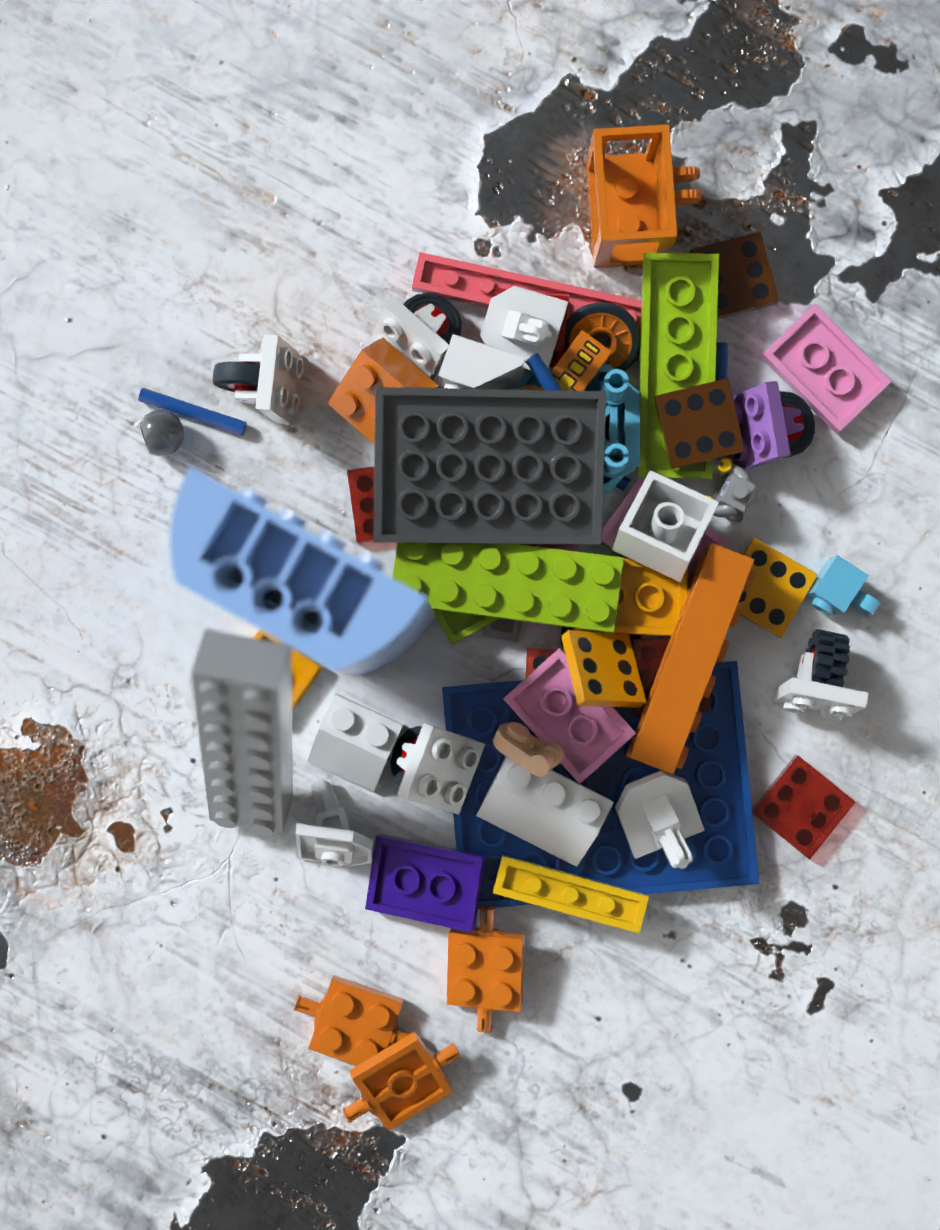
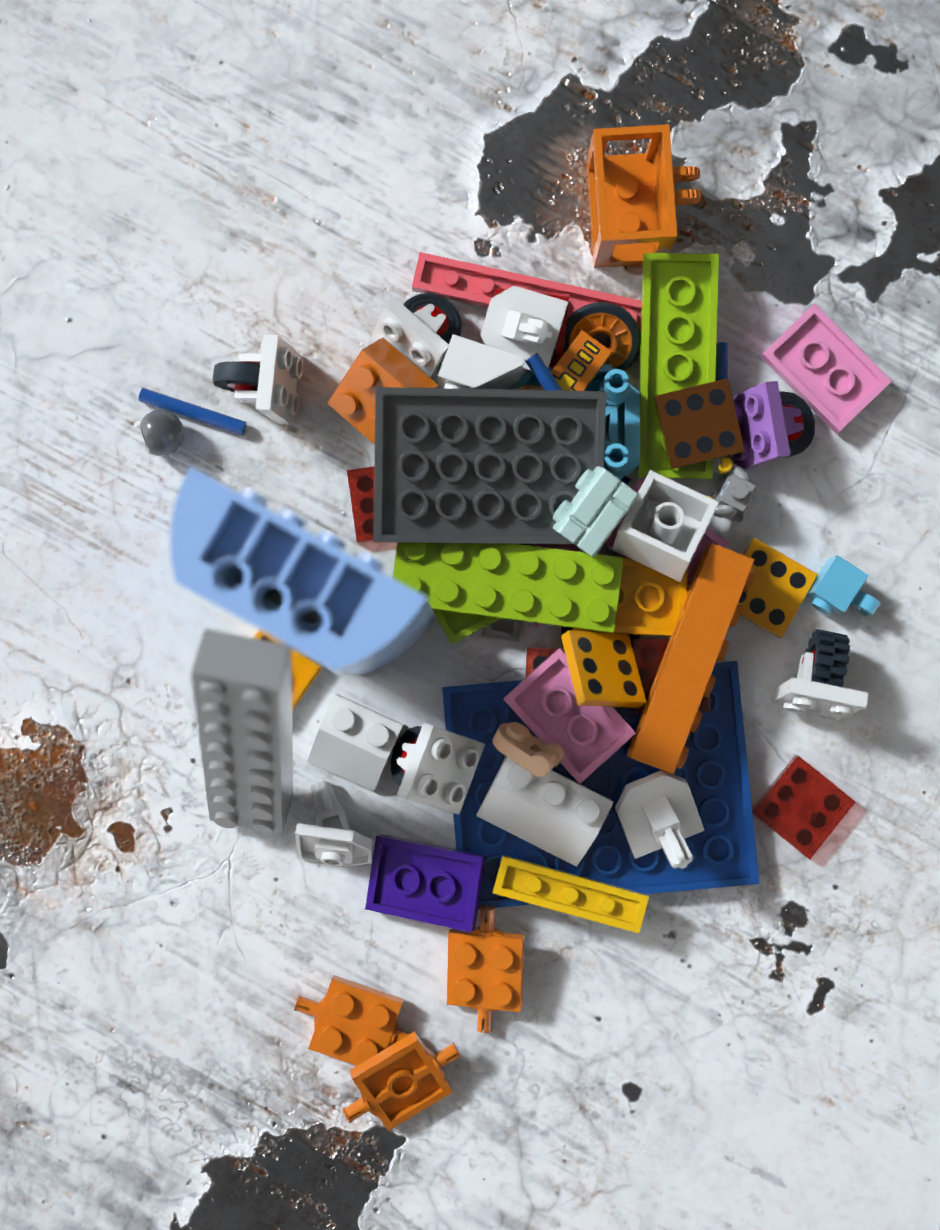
(594, 510): none -> light aqua brick
(743, 275): reddish brown tile -> none

